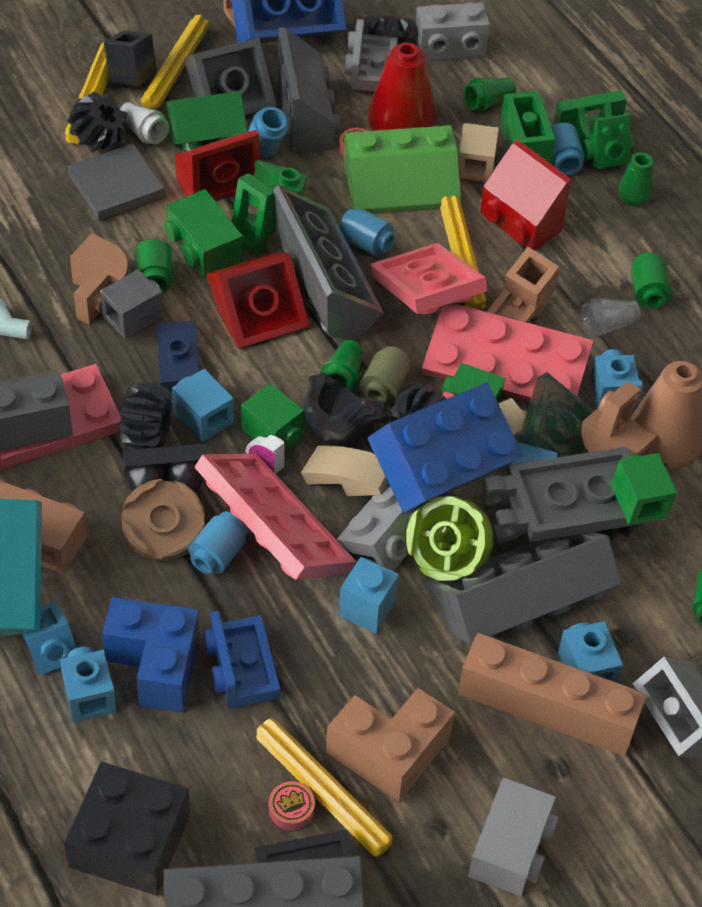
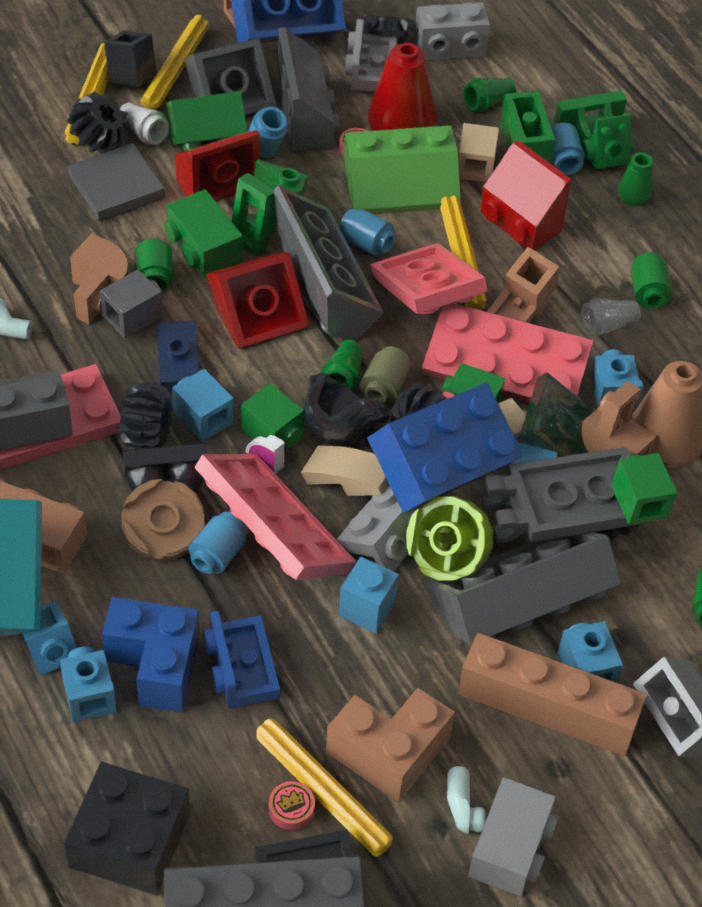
(458, 797): none -> light aqua arm

